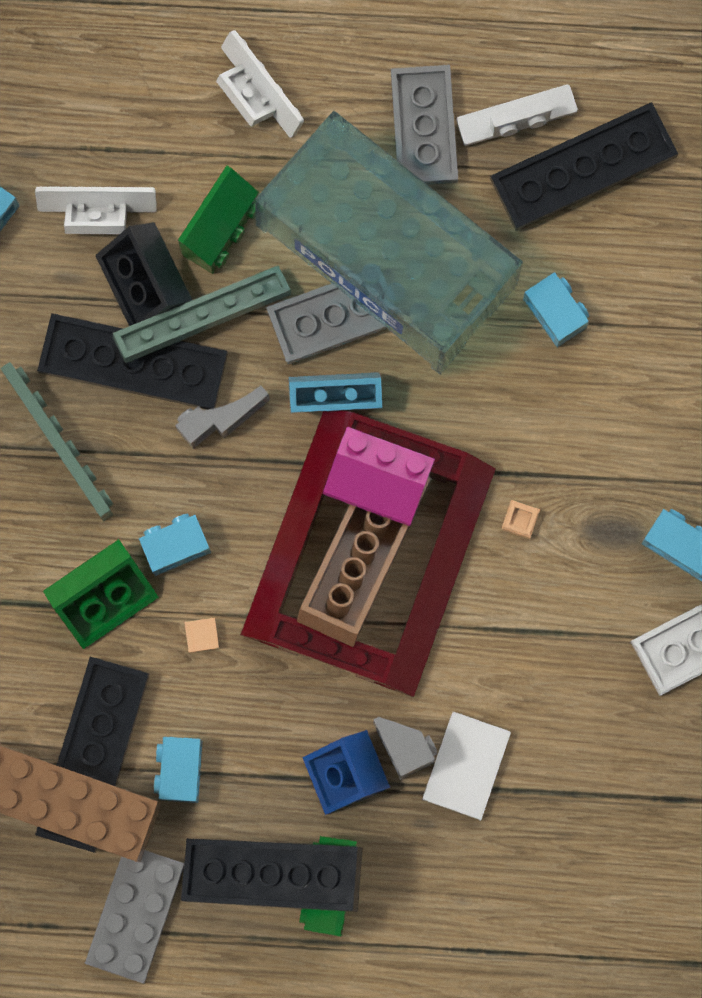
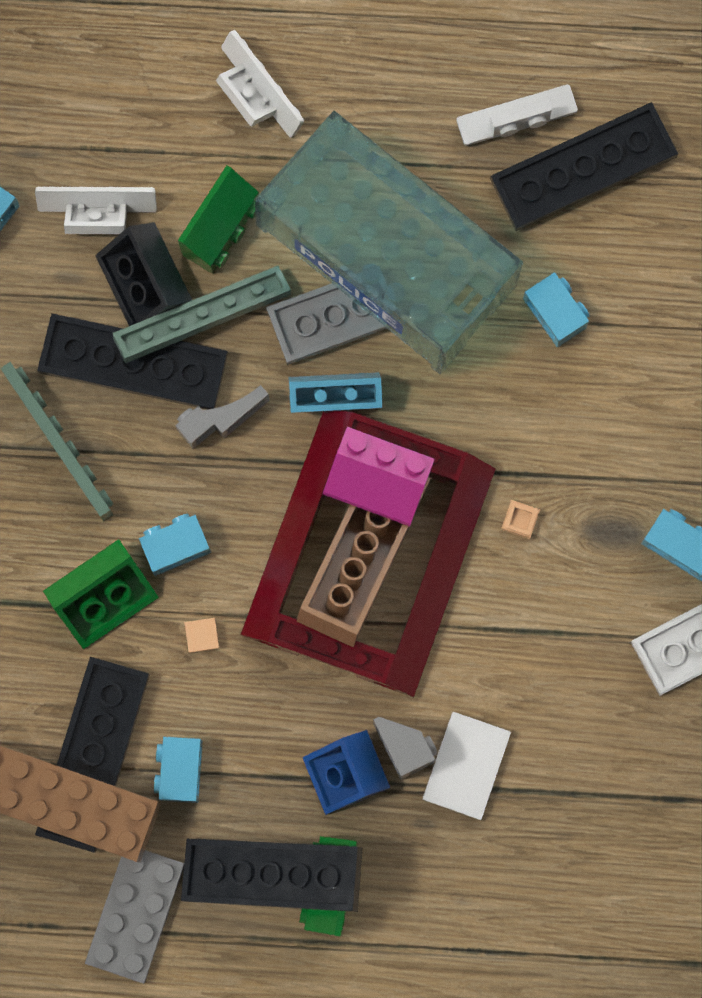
(425, 122): light grey plate -> none

